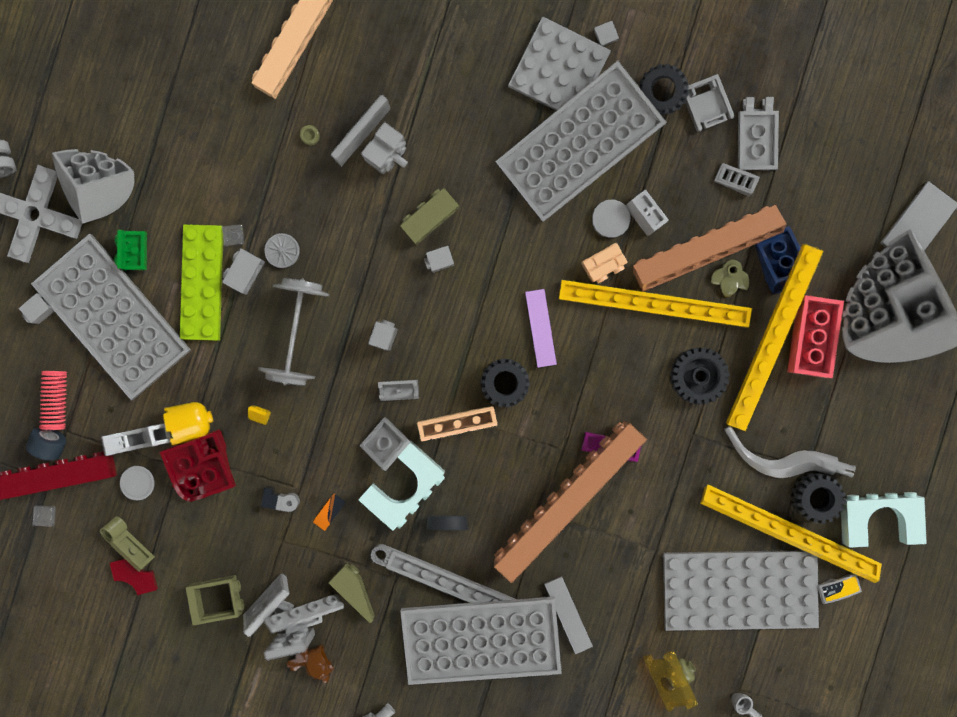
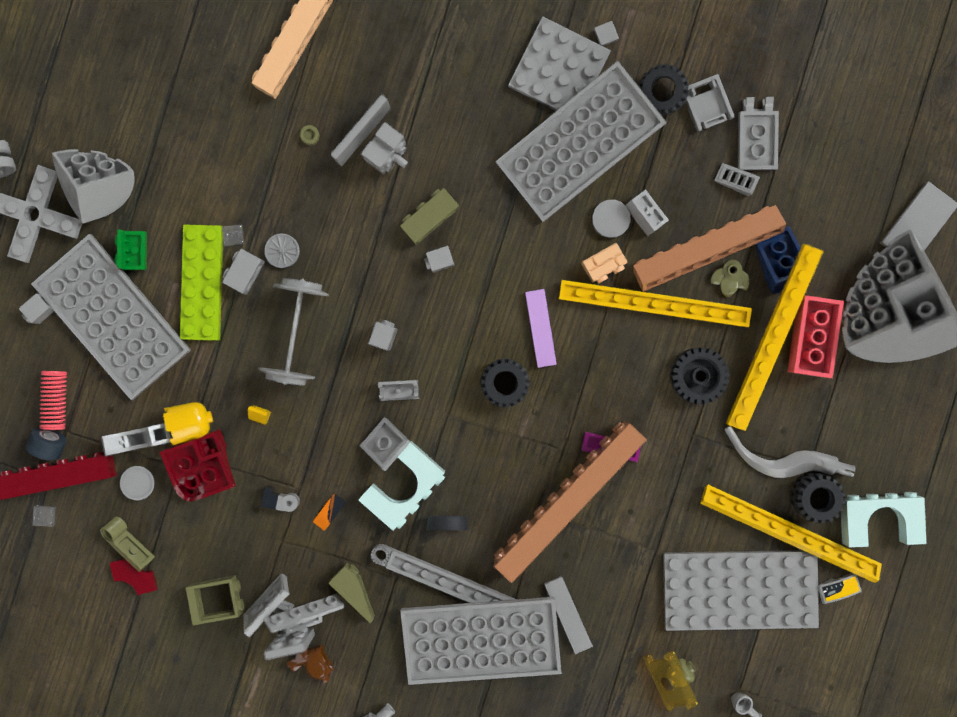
(457, 423): light nougat brick -> none

